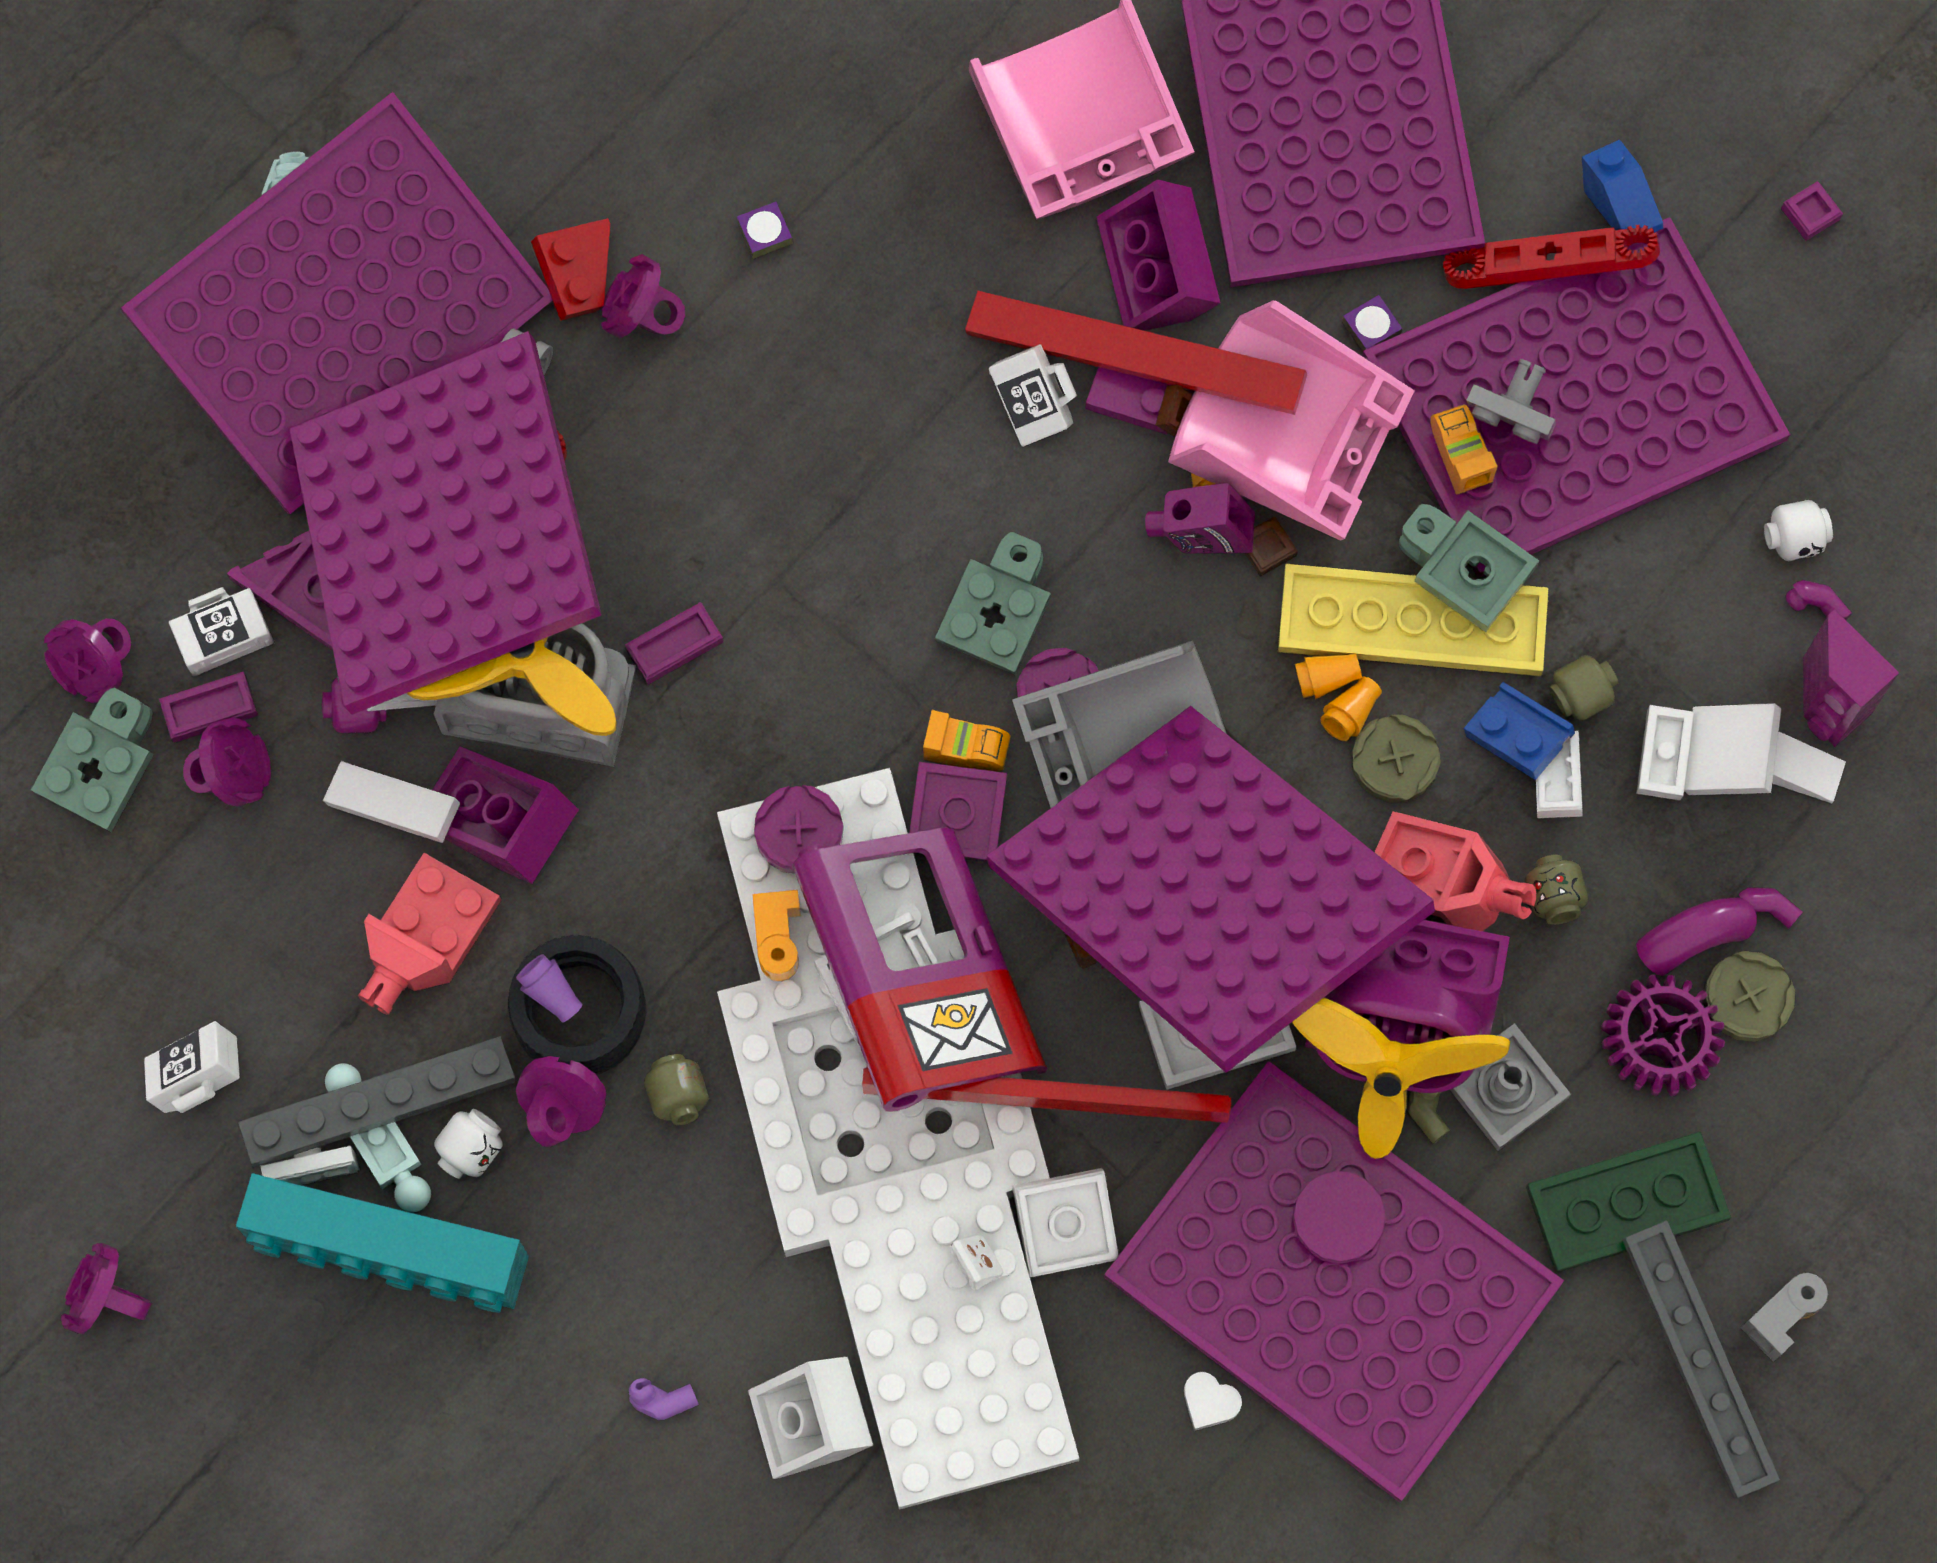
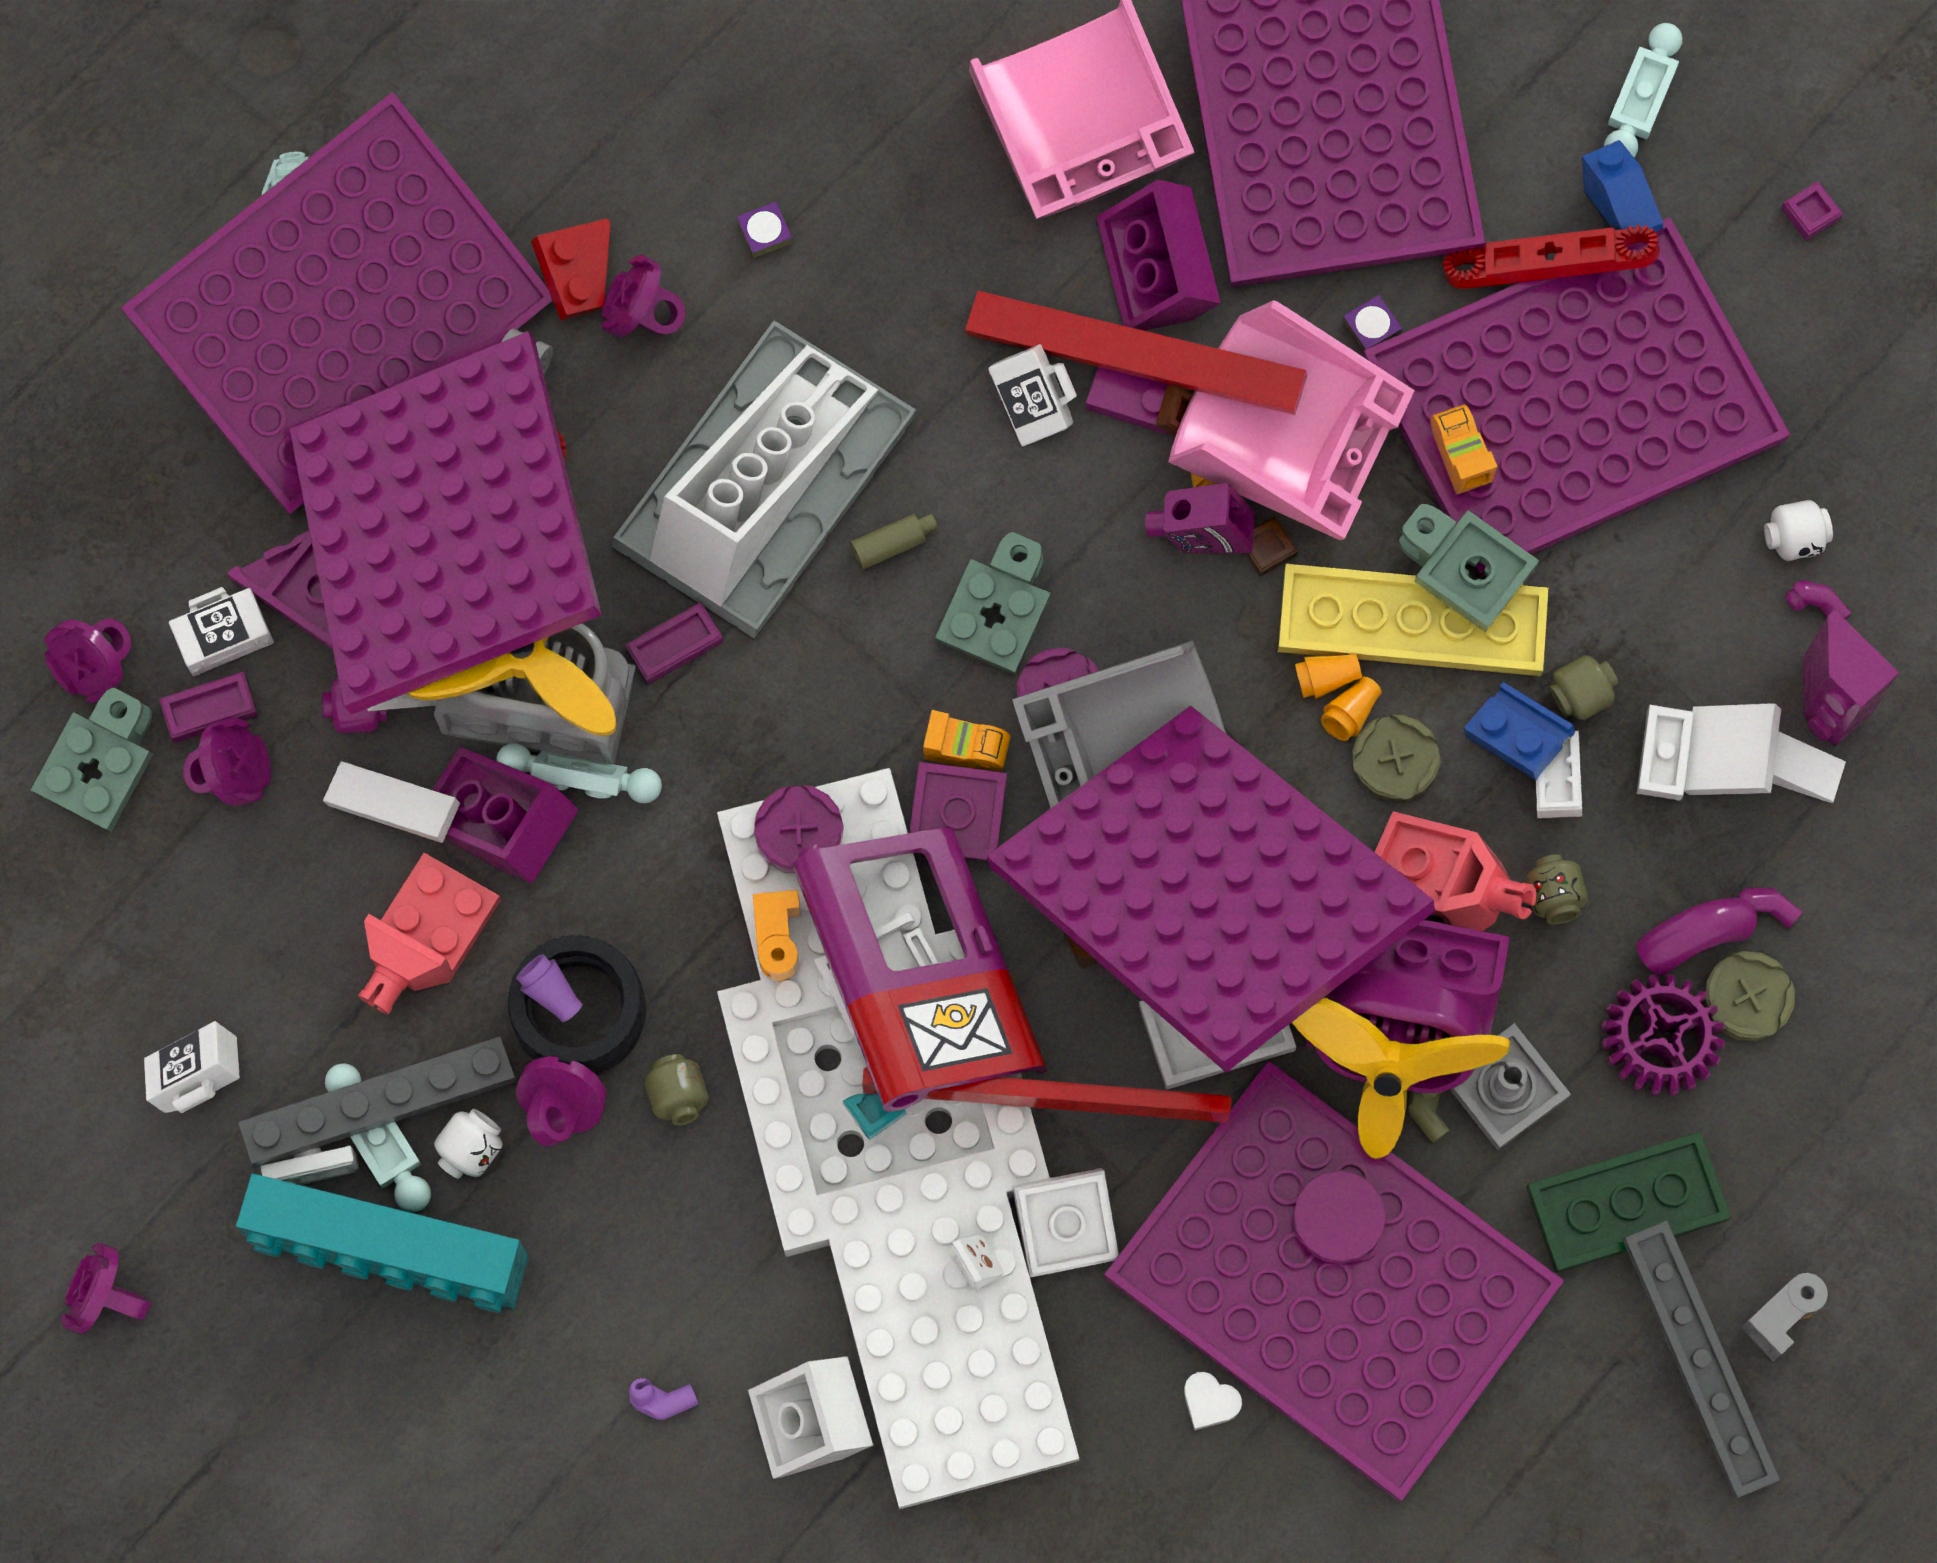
(594, 777): none -> light aqua plate
(763, 479): none -> piece
(870, 1115): none -> teal tile
(892, 540): none -> olive cylinder
(1514, 405): light grey plate -> none
(1645, 87): none -> light aqua plate

